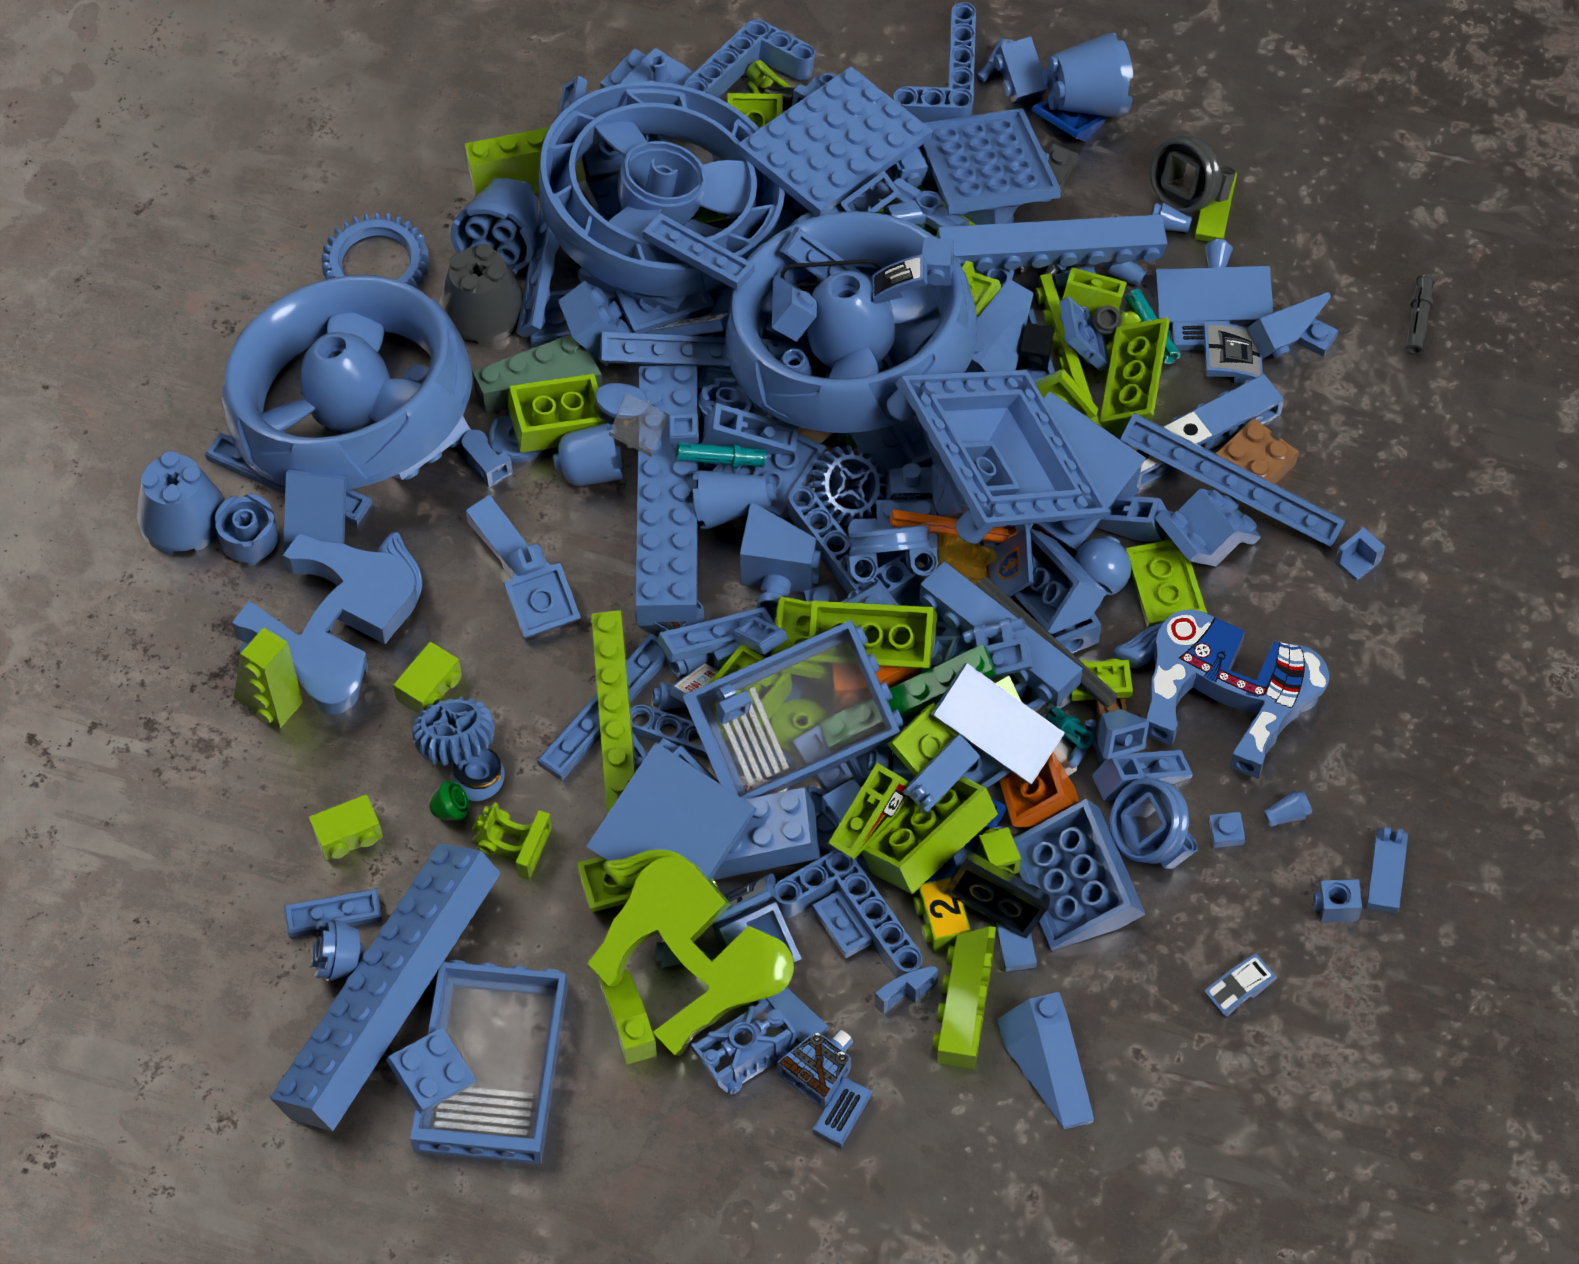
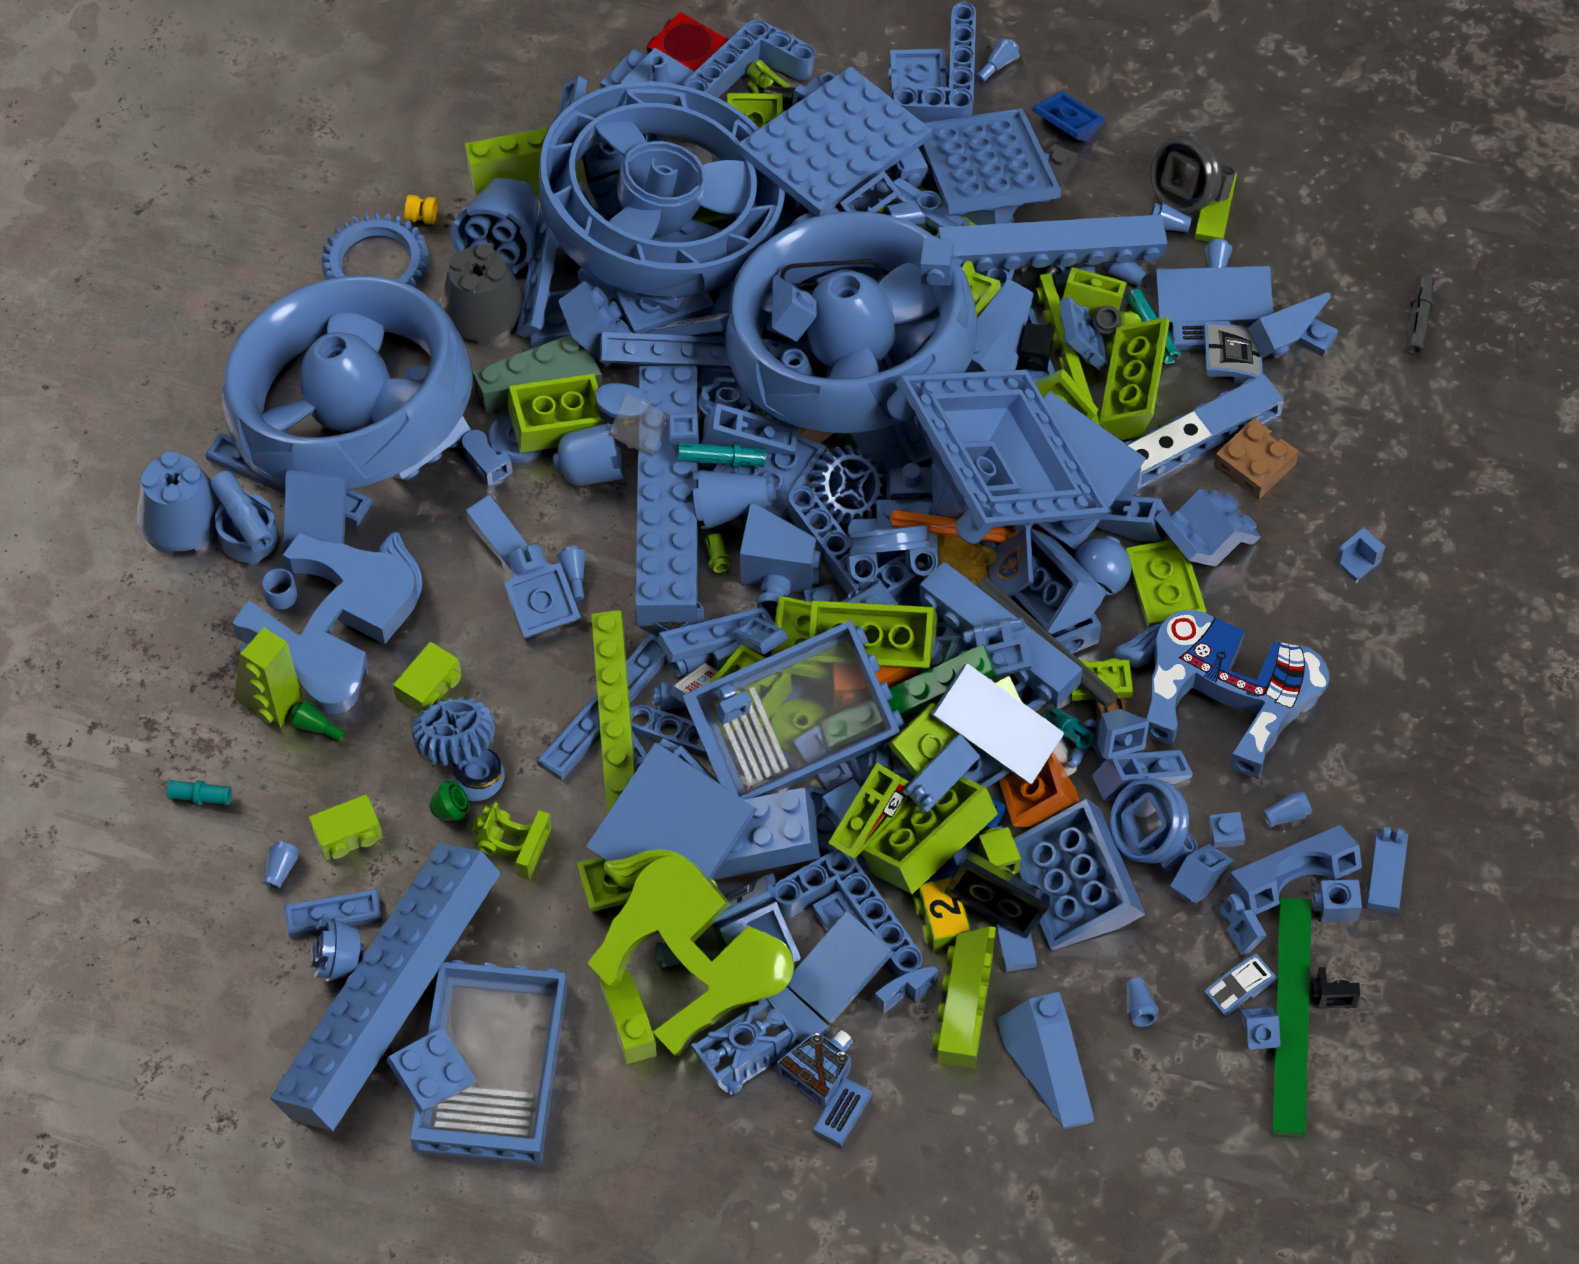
(199, 792): none -> teal pin
(242, 511): none -> medium blue axle
(277, 577): none -> medium blue piece
(279, 863): none -> medium blue cone
(309, 718): none -> green cone
(421, 209): none -> yellow wheel
(573, 564): none -> medium blue cone
(687, 41): none -> panel
(698, 251): medium blue plate -> none
(719, 559): none -> lime pin
(806, 249): medium blue tile -> none
(839, 967): none -> medium blue tile
(899, 276): slope -> none
(917, 68): none -> medium blue plate
(1020, 70): medium blue brick -> none
(1091, 78): medium blue cone -> none
(1140, 1004): none -> medium blue cone
(1201, 873): none -> medium blue slope
(1233, 479): medium blue plate -> none
(1244, 925): none -> medium blue plate
(1261, 1027): none -> medium blue bracket
(1293, 1014): none -> green tile
(1325, 854): none -> medium blue arch
(1335, 994): none -> black bracket

